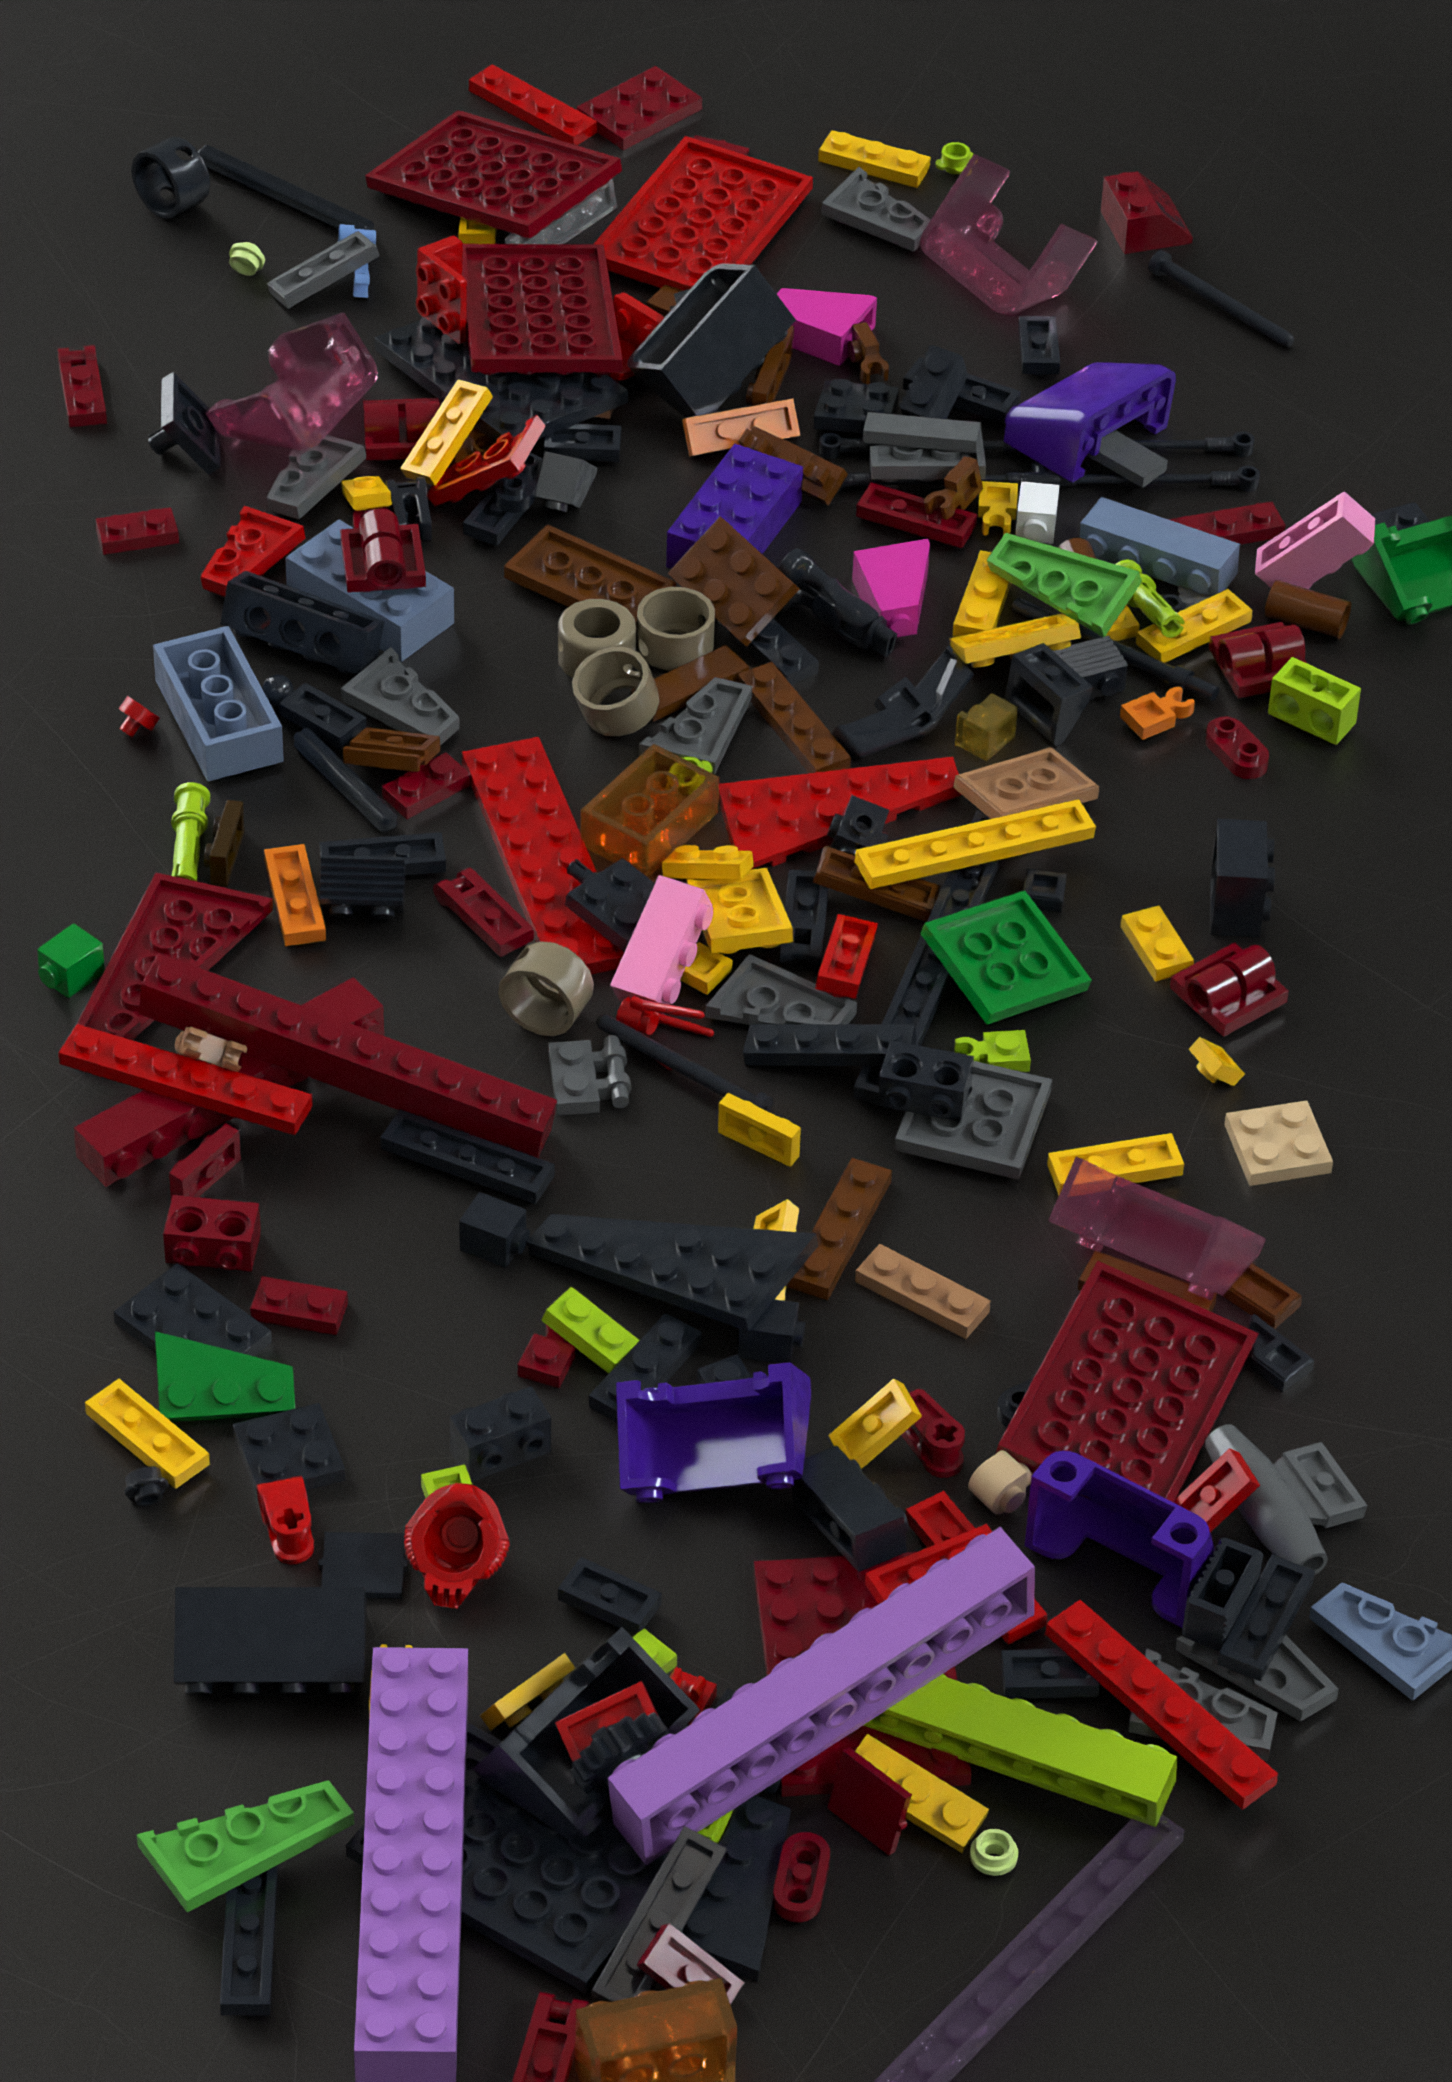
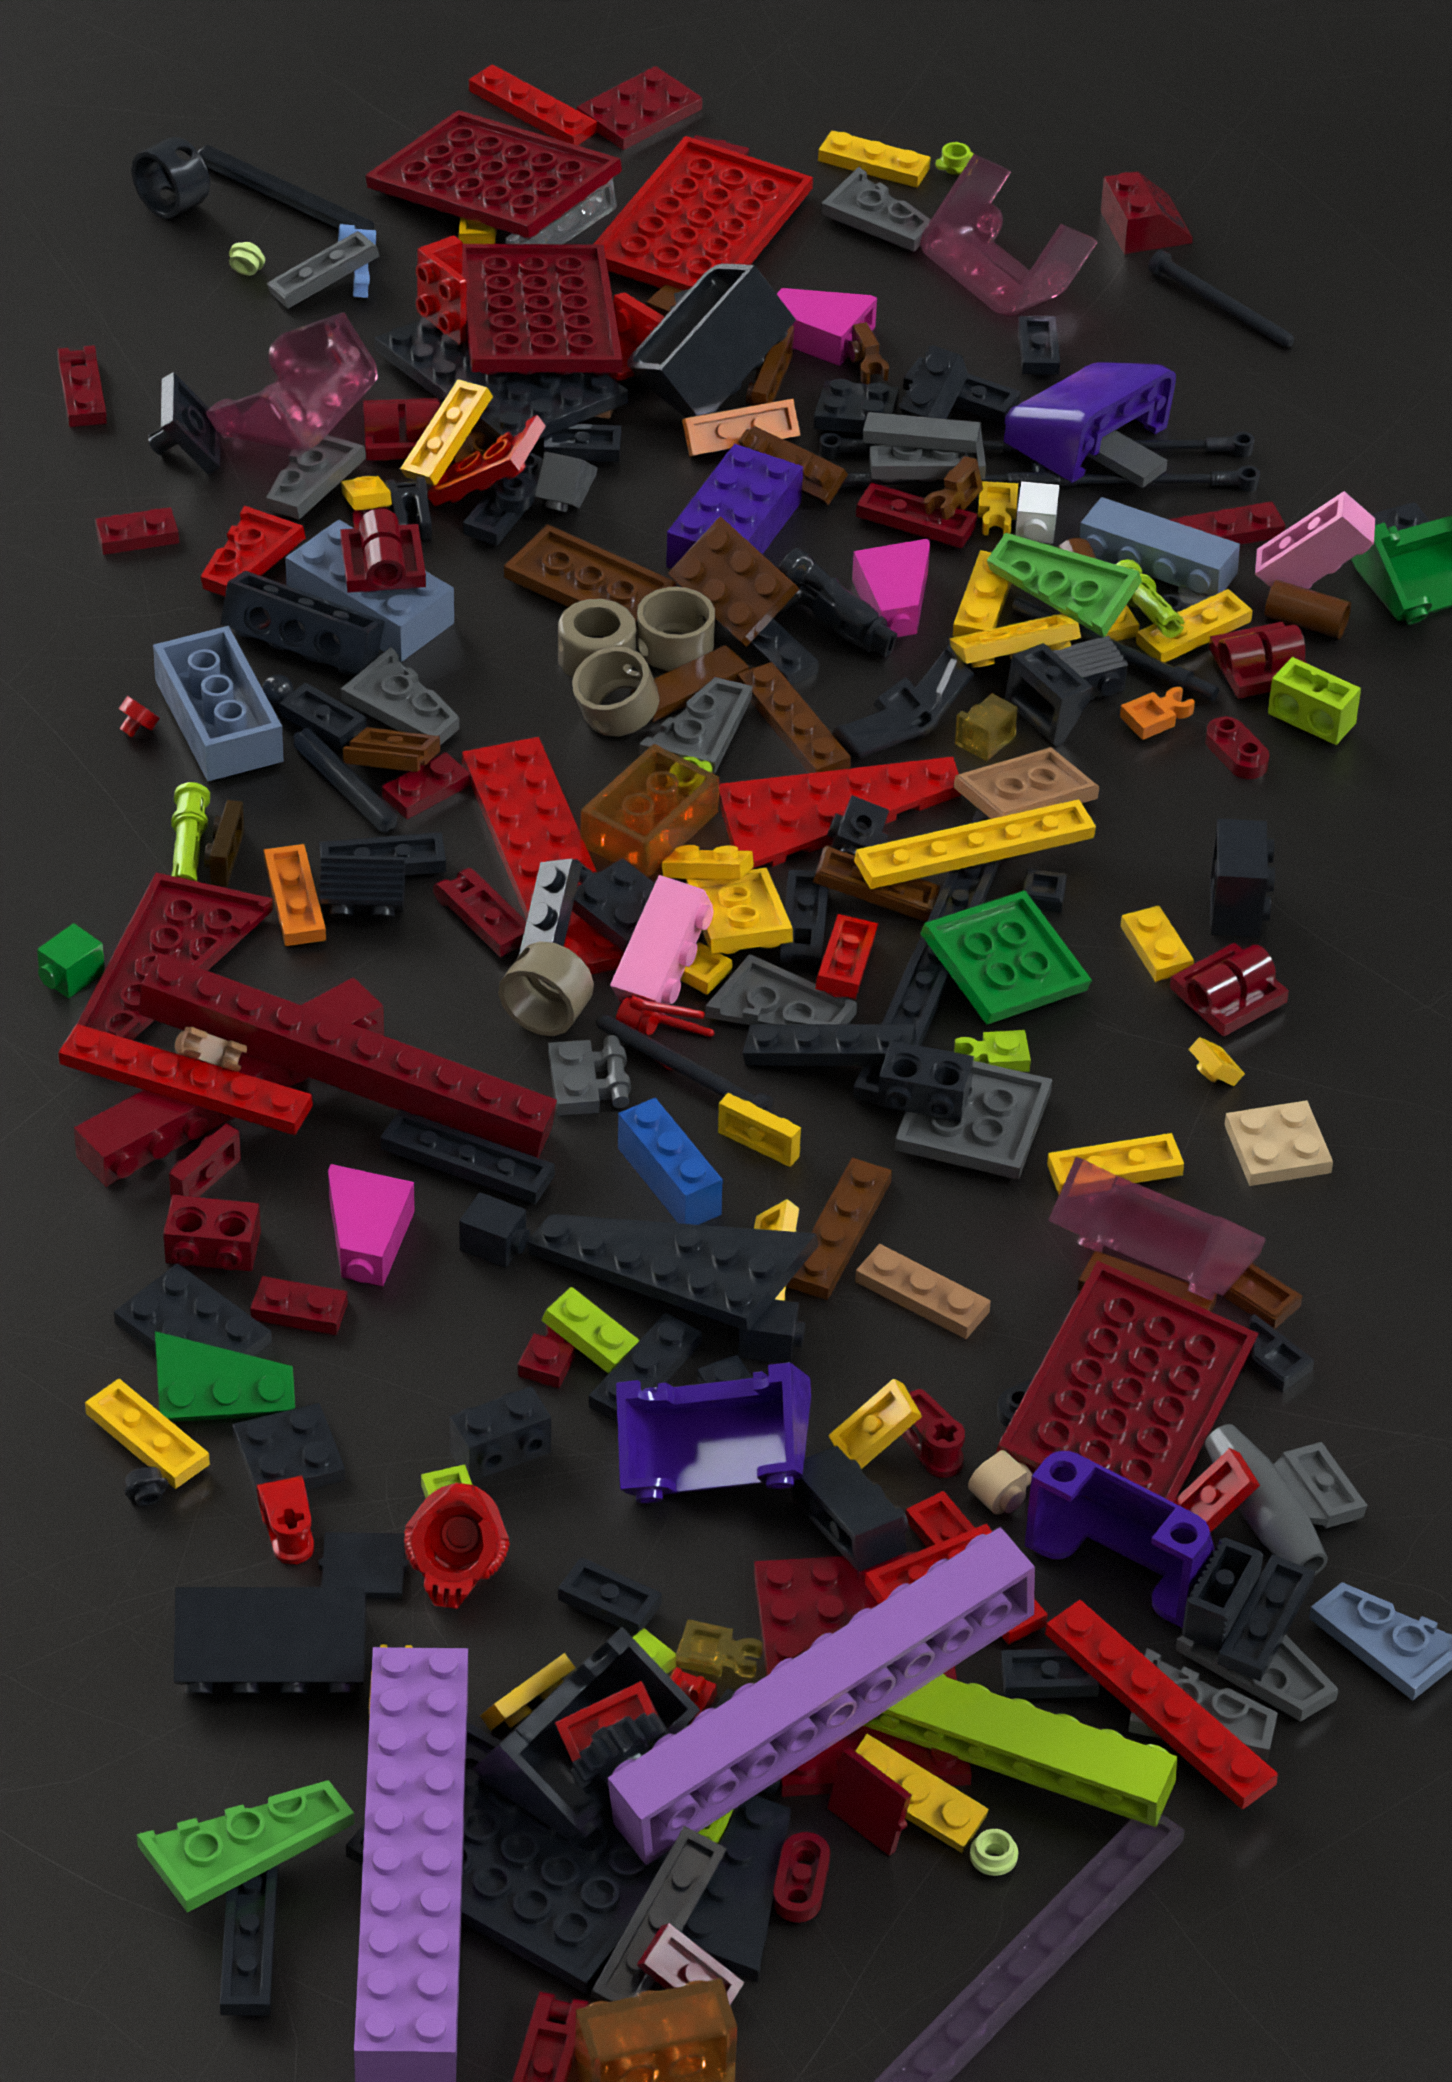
(368, 1221): none -> dark pink slope
(552, 902): none -> plate
(669, 1163): none -> blue brick
(712, 1647): none -> clear yellow plate

